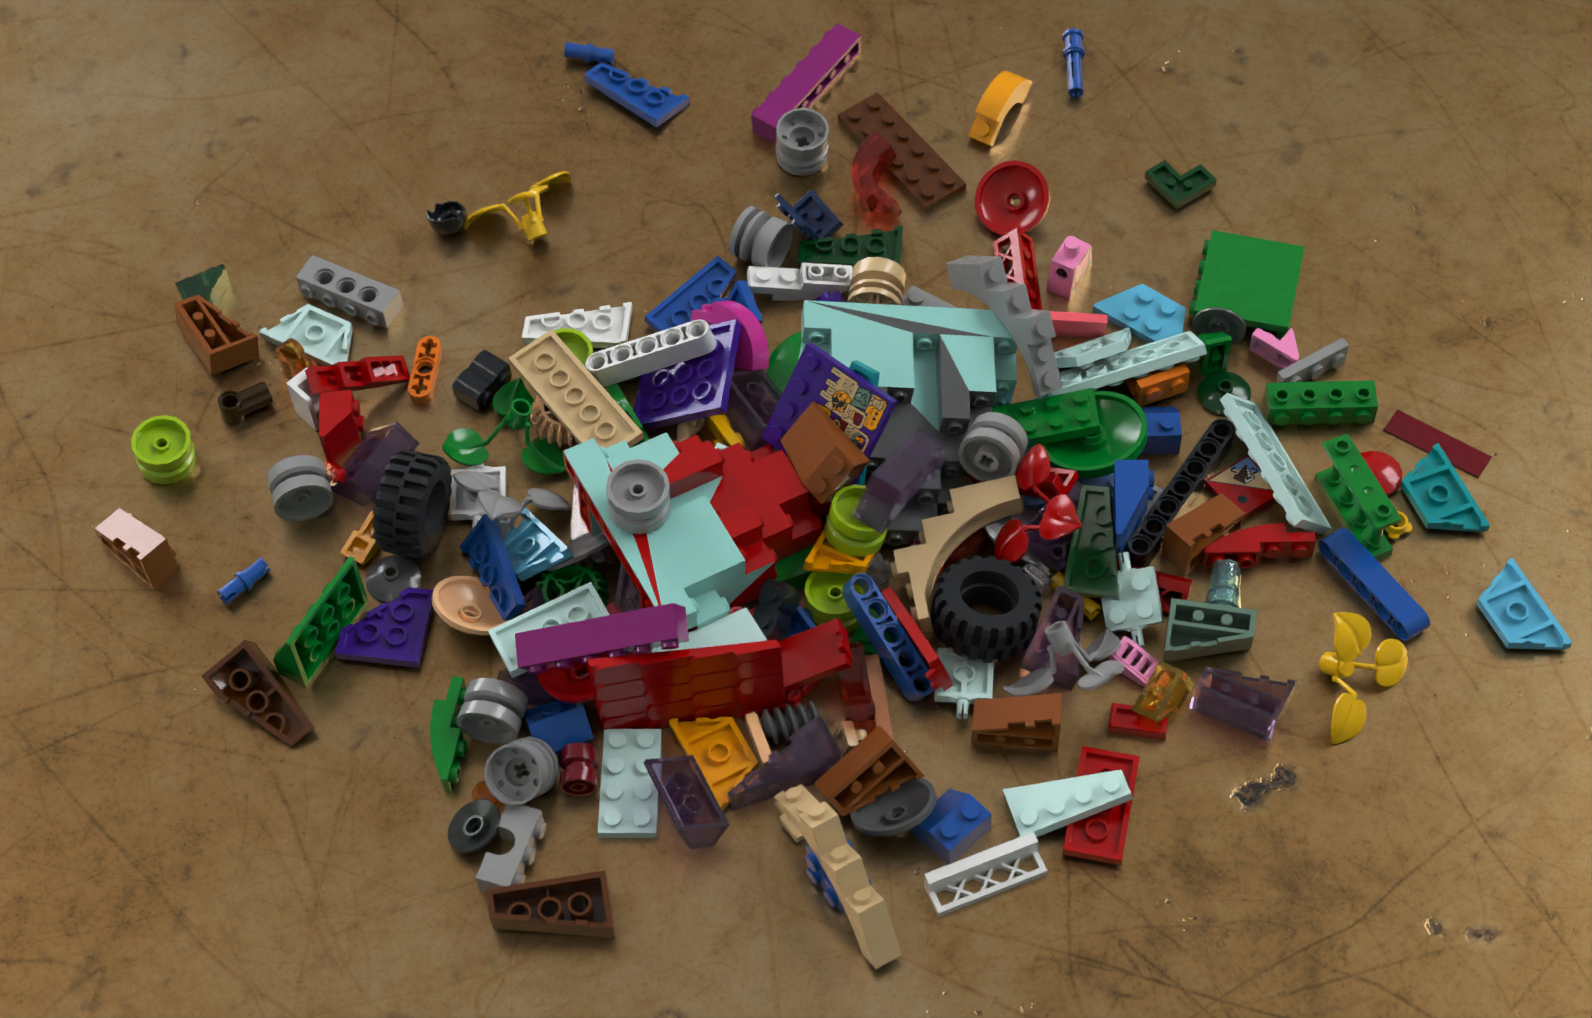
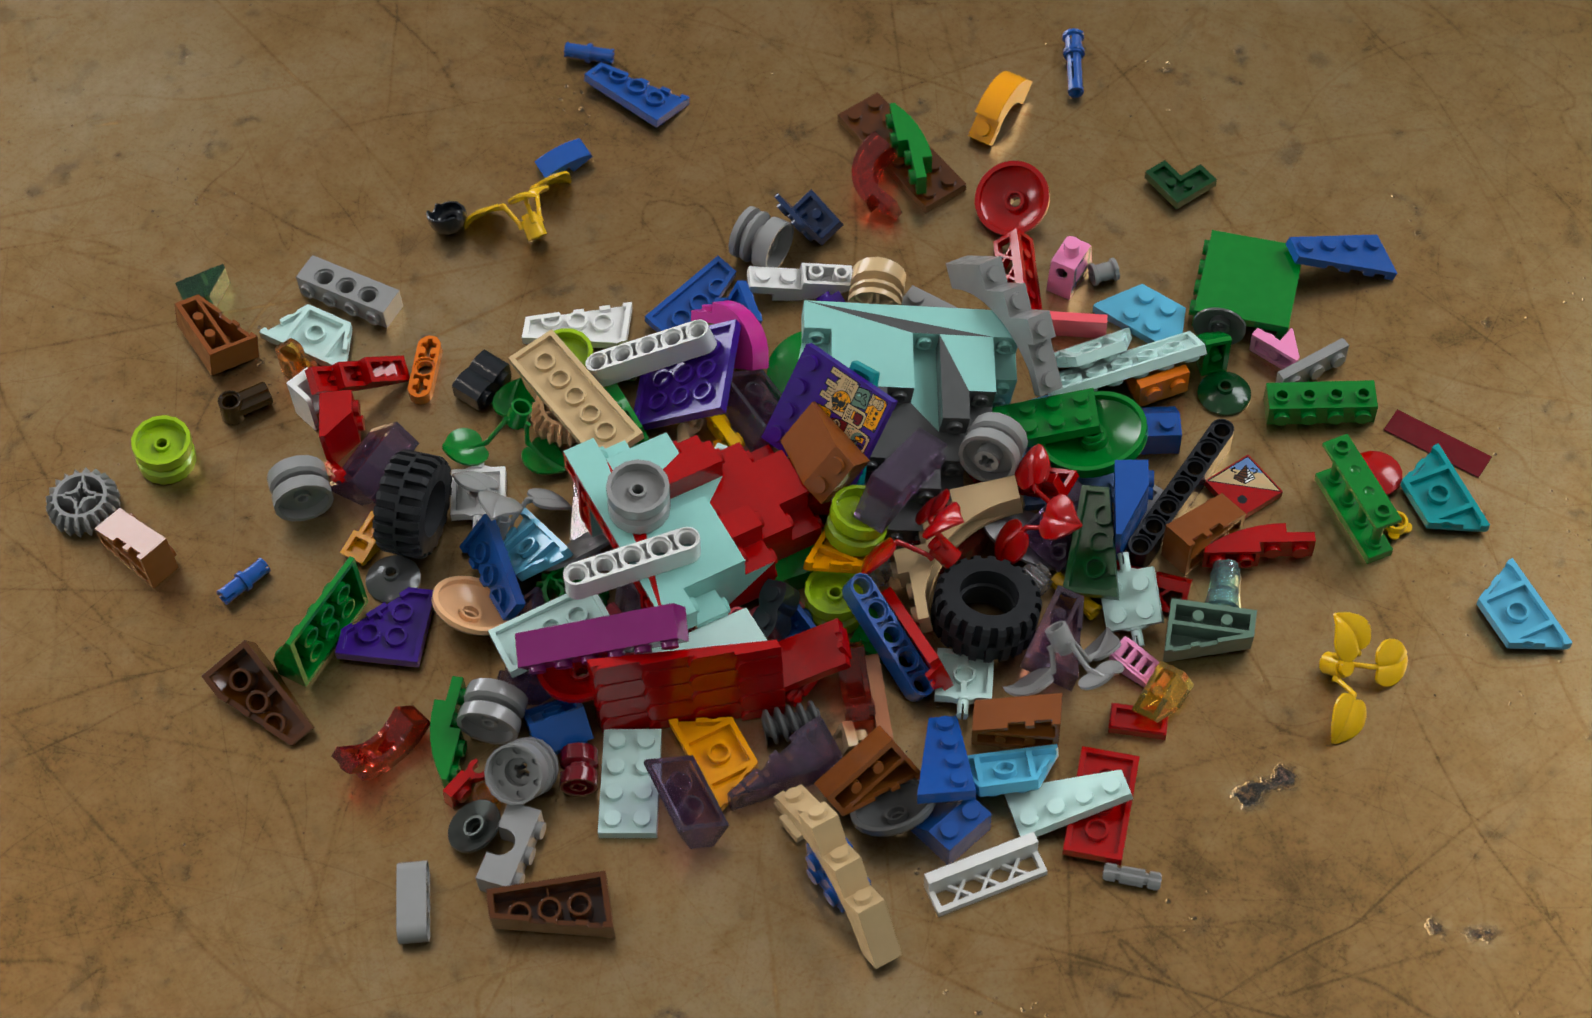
(79, 496): none -> light grey gear
(387, 747): none -> clear red arch
(413, 902): none -> light grey beam
(461, 786): none -> red plate
(568, 155): none -> blue slope
(622, 573): none -> white beam
(757, 738): light nougat tile -> none
(802, 141): light grey wheel -> none
(808, 79): magenta brick -> none
(852, 248): dark green wing -> none
(911, 145): none -> green slope
(939, 546): none -> red plant
(945, 764): none -> blue wing
(1012, 769): none -> medium azure wing
(1103, 271): none -> light grey bush
(1132, 876): none -> light grey axle
(1242, 701): wedge -> none
(1275, 464): light aqua plate -> none
(1344, 253): none -> blue wing
(1374, 584): blue beam -> none

